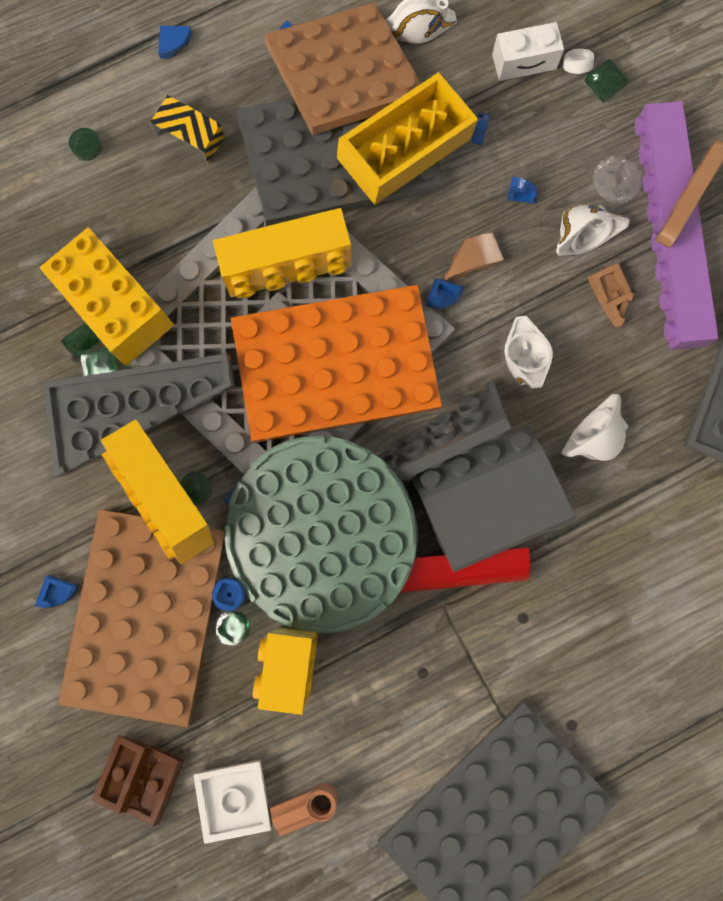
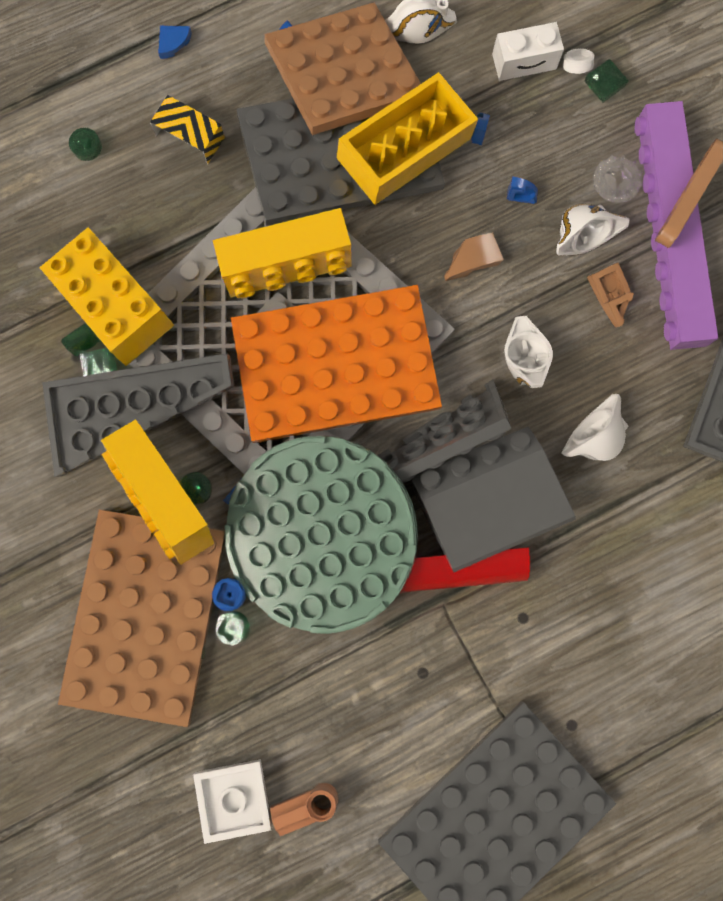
(55, 592): blue tile -> none
(138, 780): reddish brown slope -> none
(286, 670): yellow brick -> none
(444, 294): blue tile -> none

